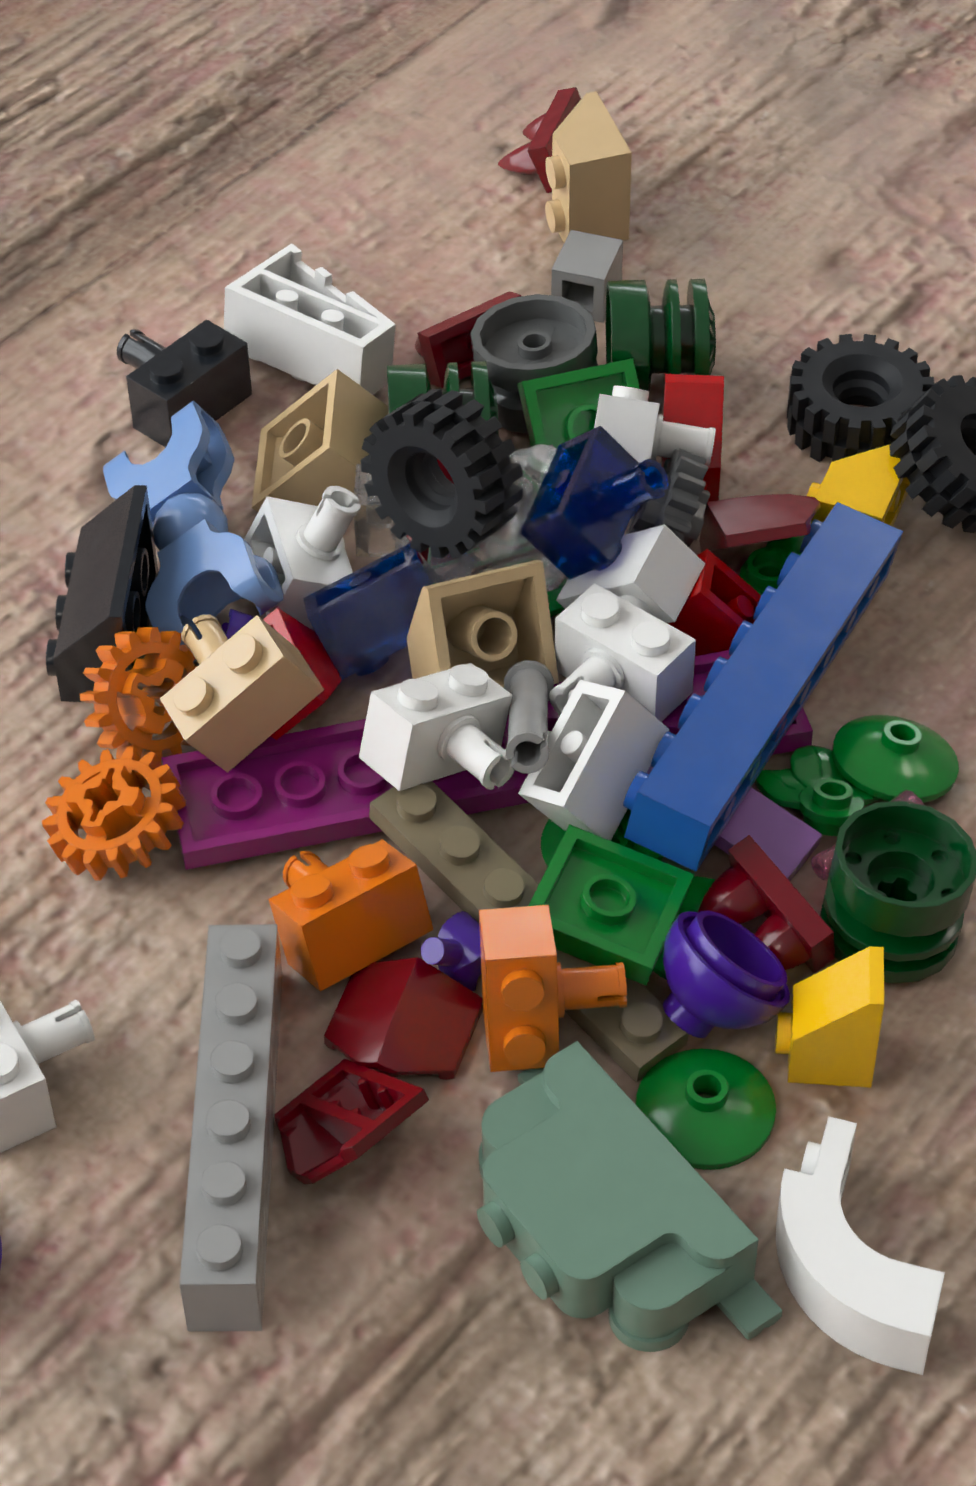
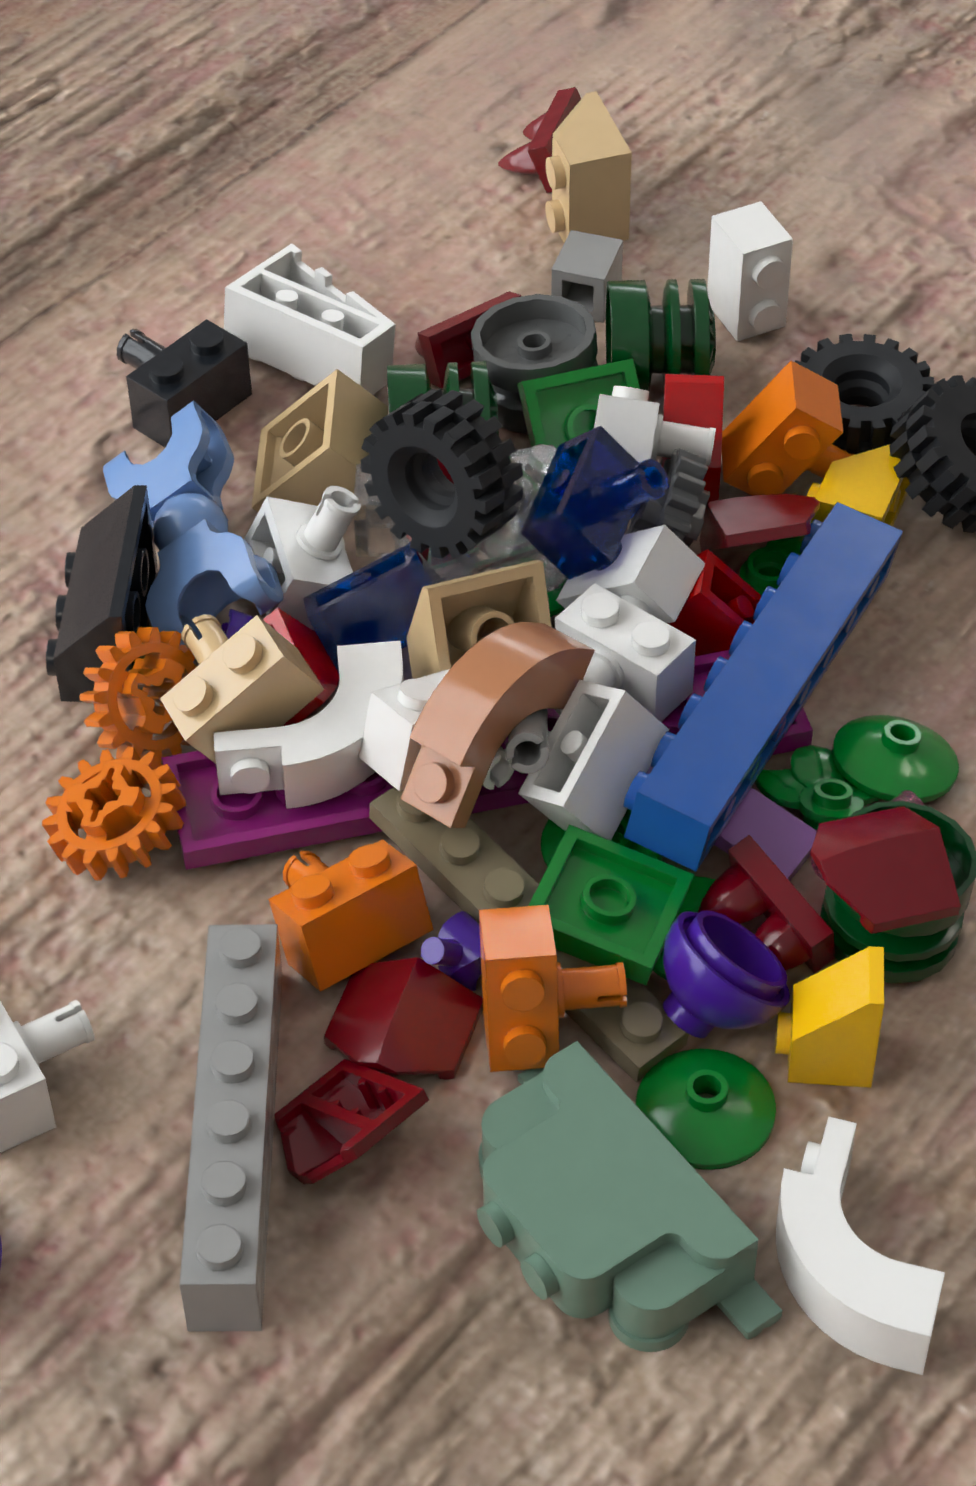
(321, 753): none -> white arch
(479, 705): none -> nougat arch
(749, 270): none -> white brick
(784, 433): none -> orange brick
(887, 868): none -> dark red slope

